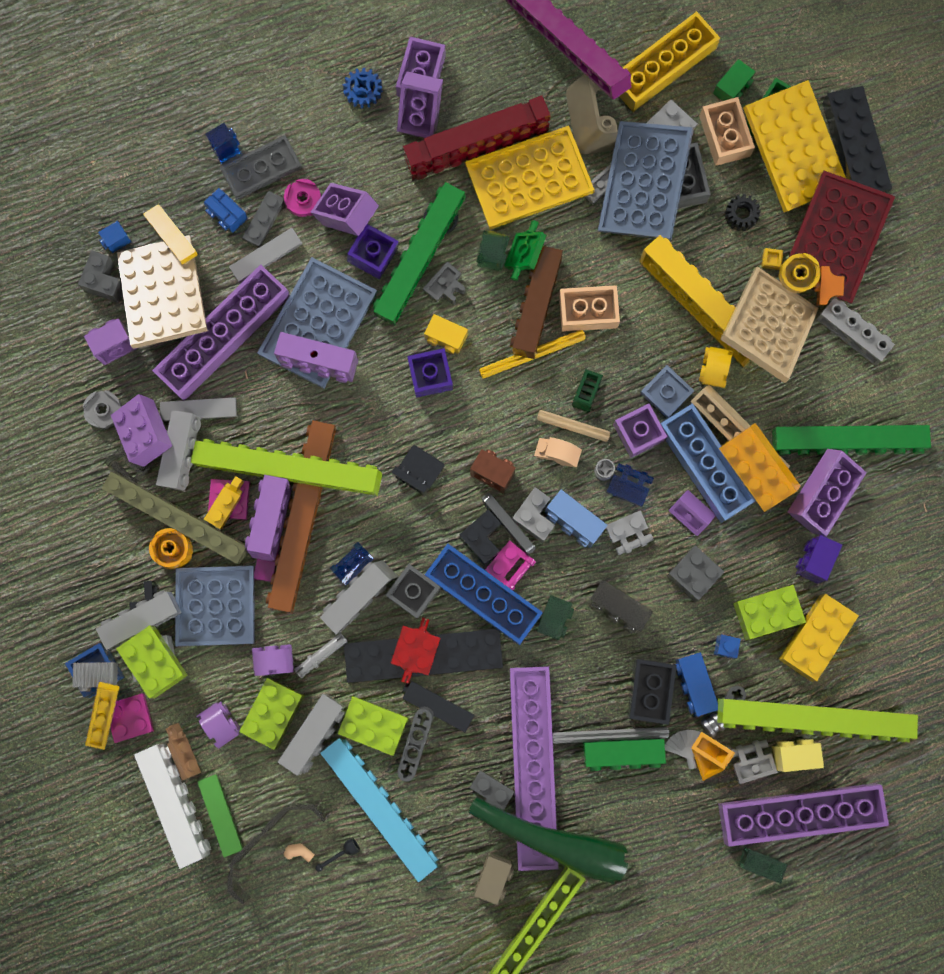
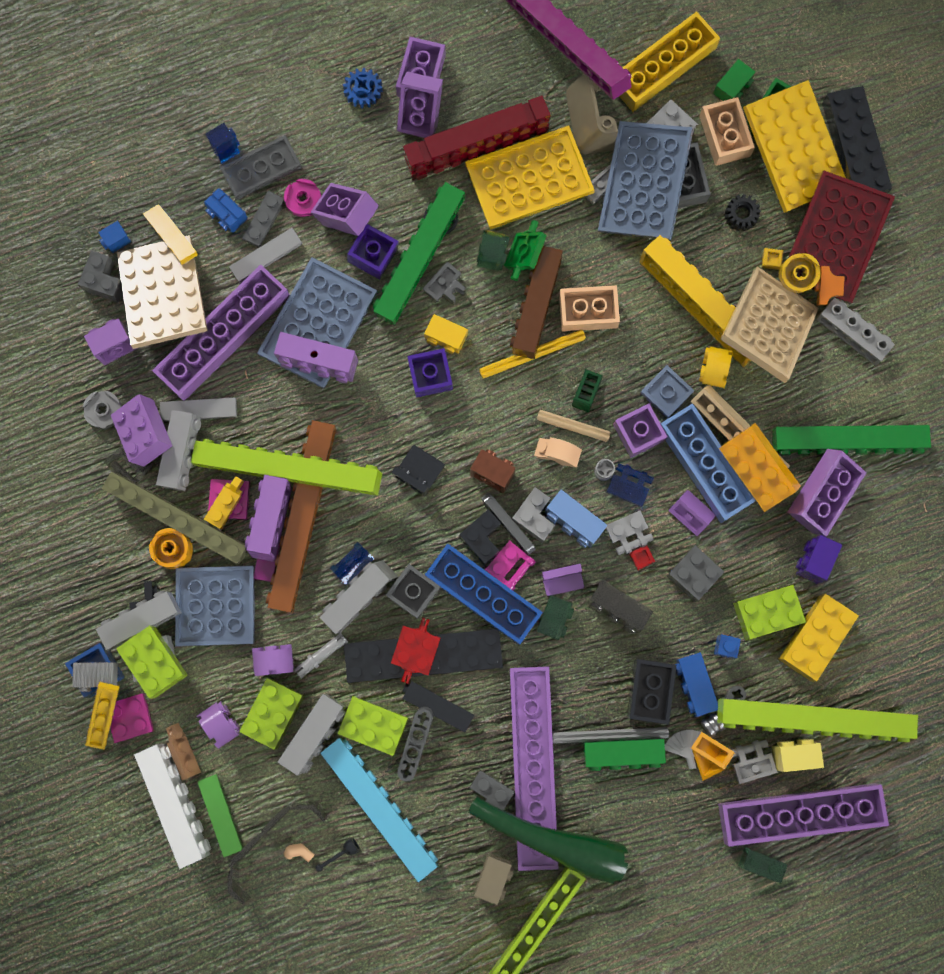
(563, 580): none -> medium lavender panel
(642, 557): none -> red tile

